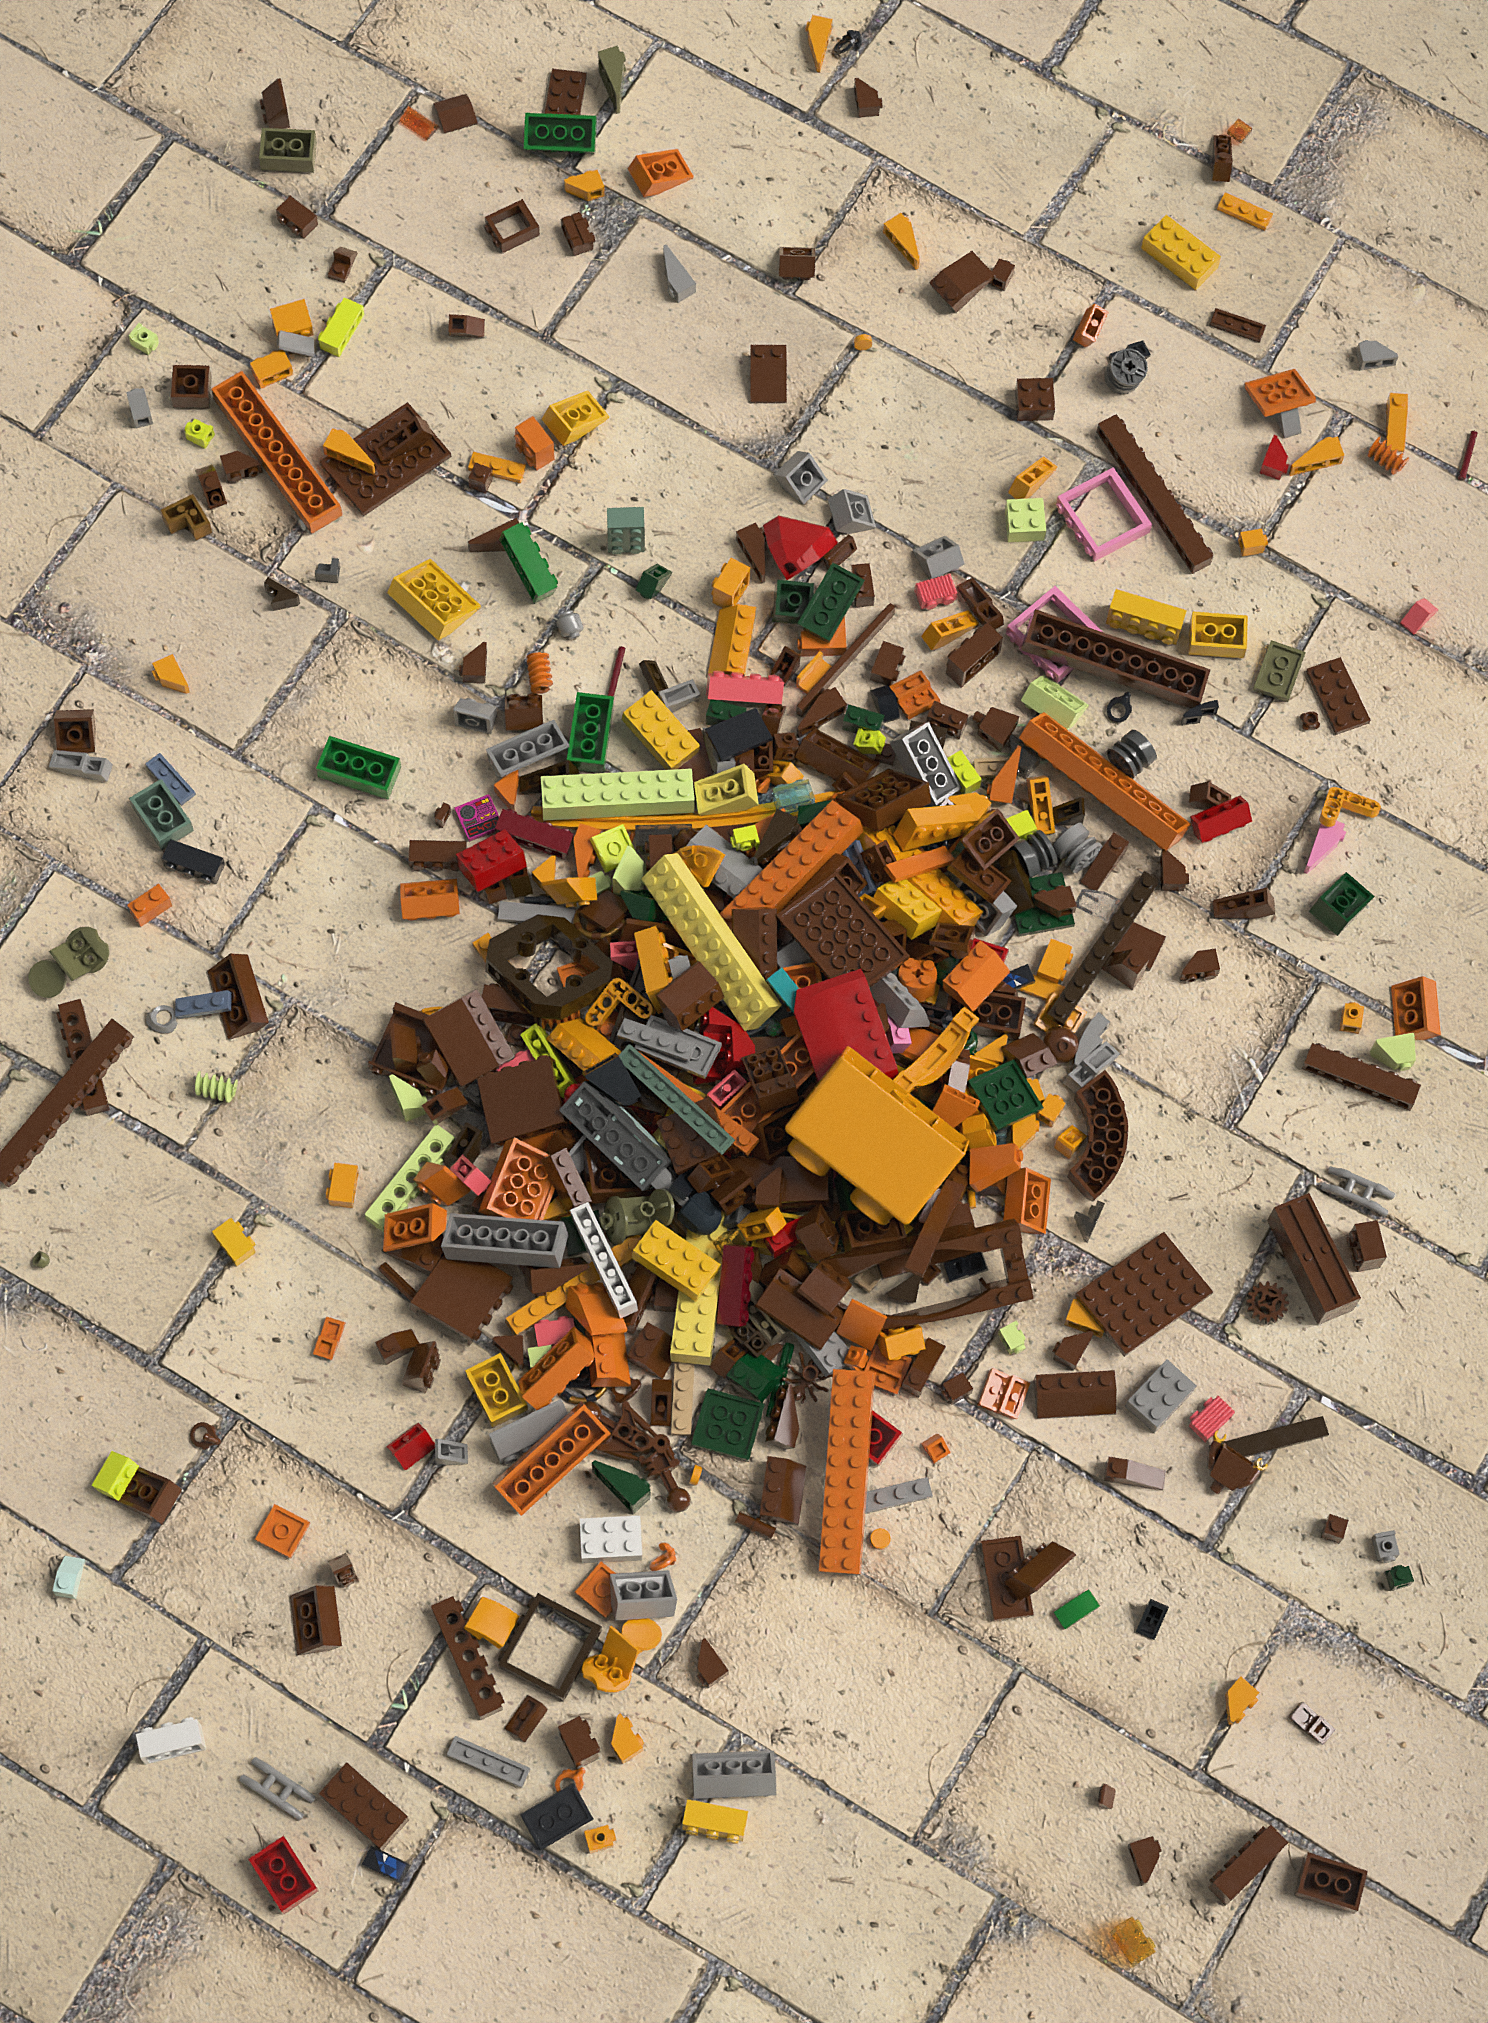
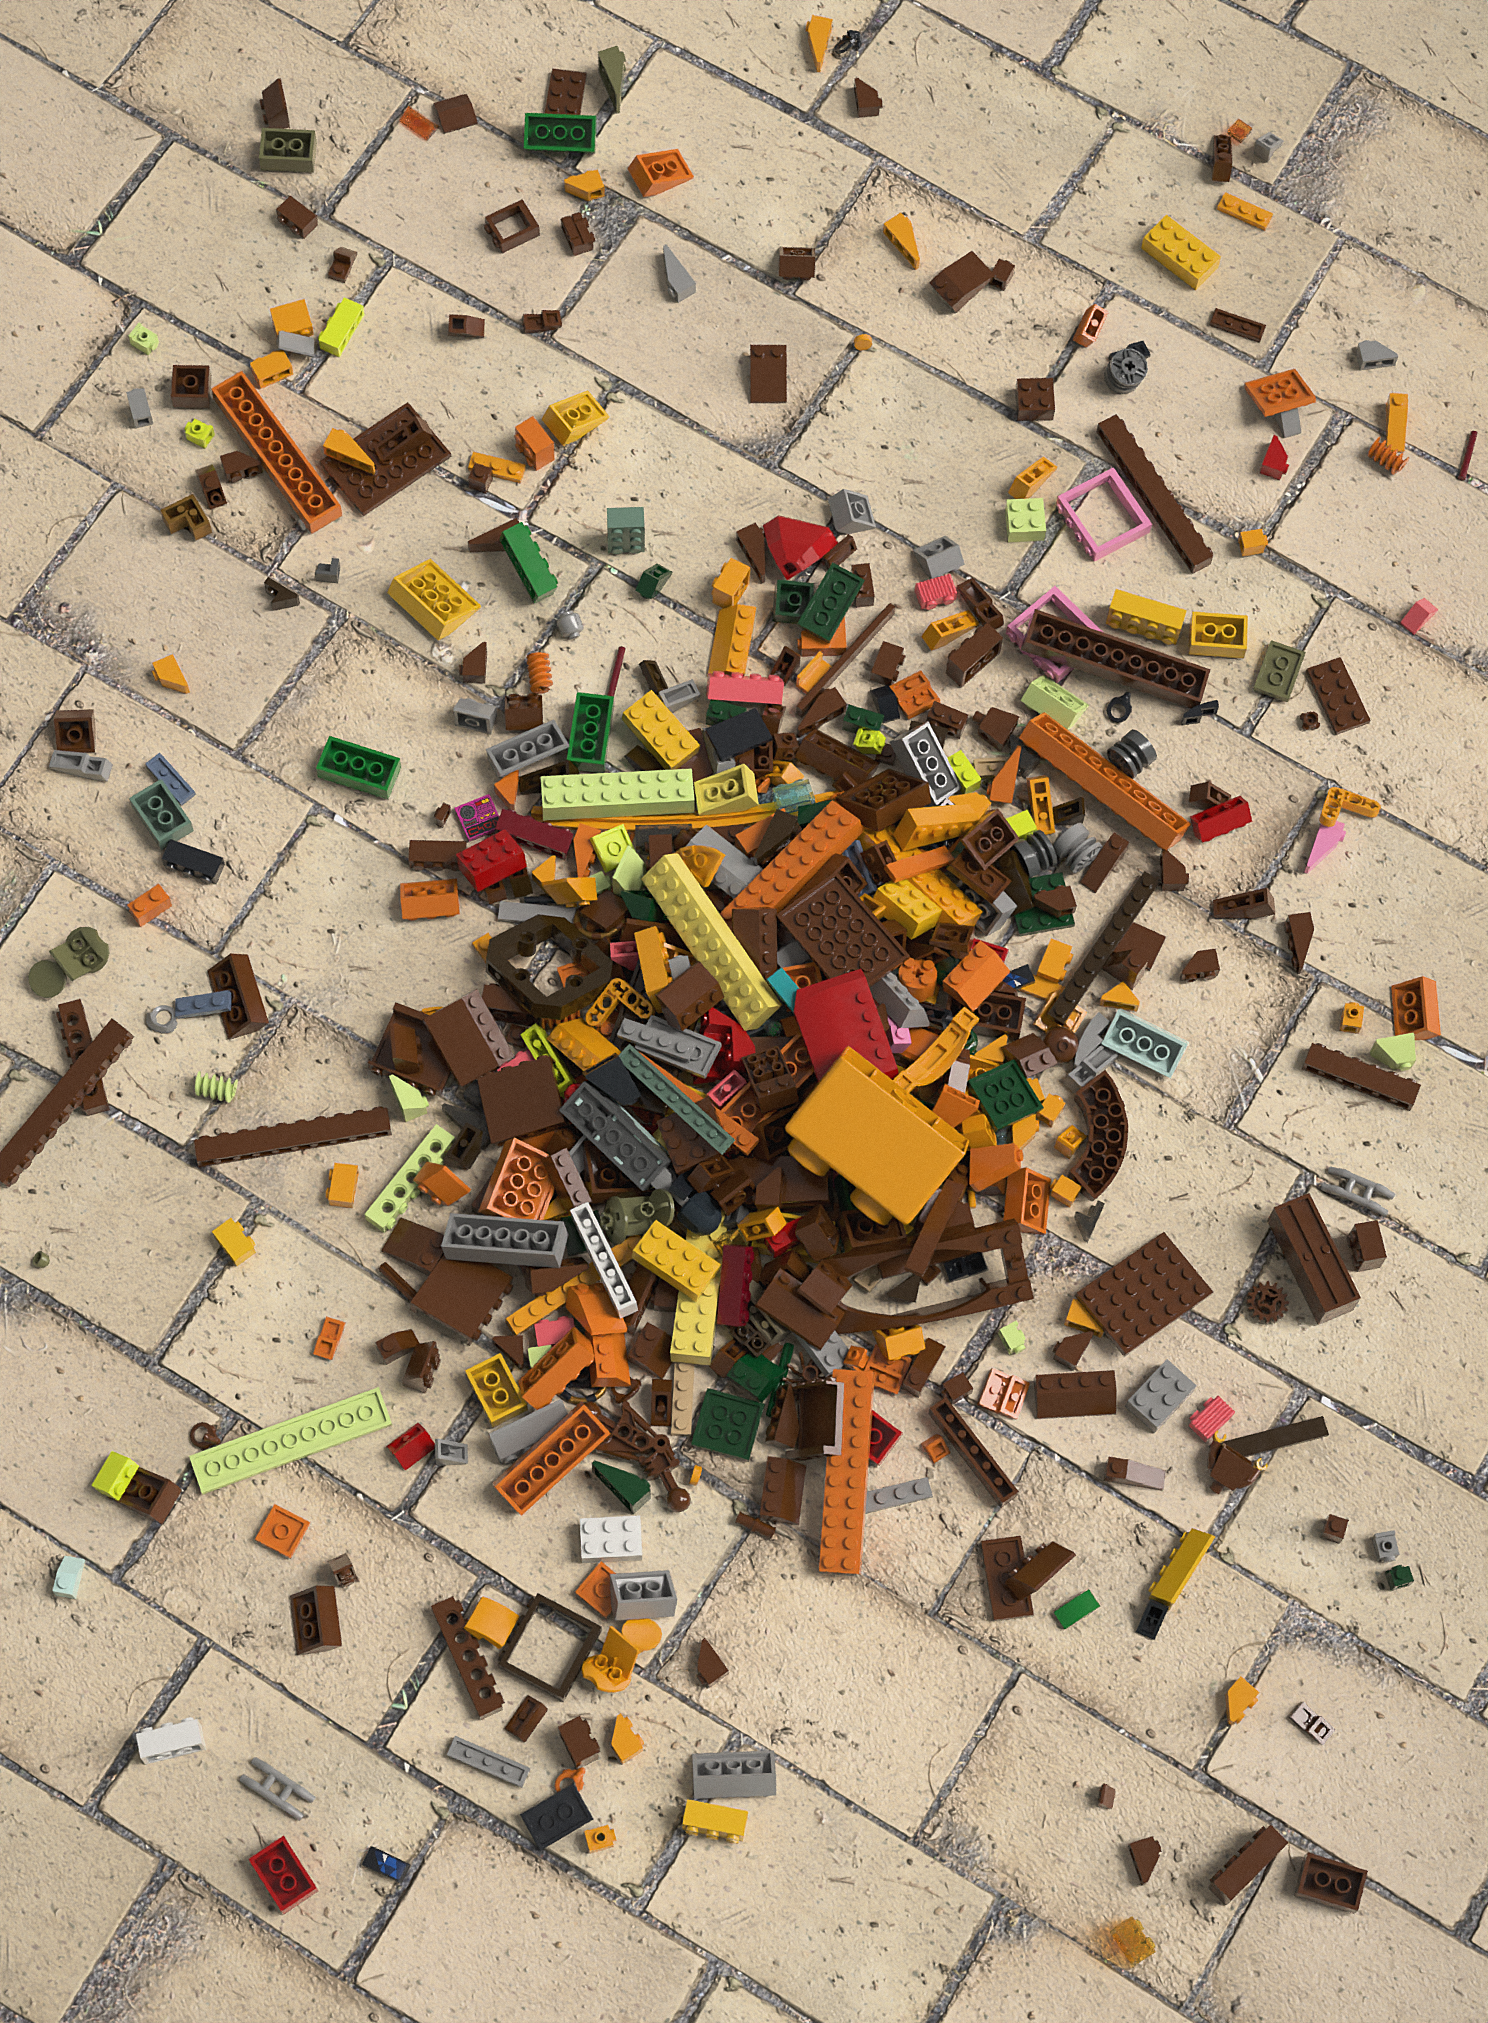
(290, 1440): none -> yellowish green plate
(292, 1137): none -> reddish brown brick
(364, 1806): reddish brown brick -> none
(413, 1226): orange slope -> none
(432, 1066): reddish brown brick -> none
(444, 1105): reddish brown slope -> none
(470, 1175): coral brick -> none
(546, 321): none -> reddish brown slope
(642, 760): none -> dark brown slope
(665, 1559): orange piece -> none
(745, 838): neon yellow brick -> none
(801, 476): light grey slope -> none
(819, 1419): none -> reddish brown panel
(861, 1324): orange slope -> none
(880, 1539): light orange tile -> none
(973, 1452): none -> reddish brown brick
(1065, 1190): none -> light orange brick
(1097, 904): clear slope -> none
(1120, 997): none -> light orange slope
(1145, 1043): none -> light aqua slope
(1181, 1567): none -> yellow slope
(1267, 145): none -> light grey slope
(1300, 932): none -> reddish brown slope
(1322, 455): light orange slope -> none
(1341, 903): dark green slope -> none

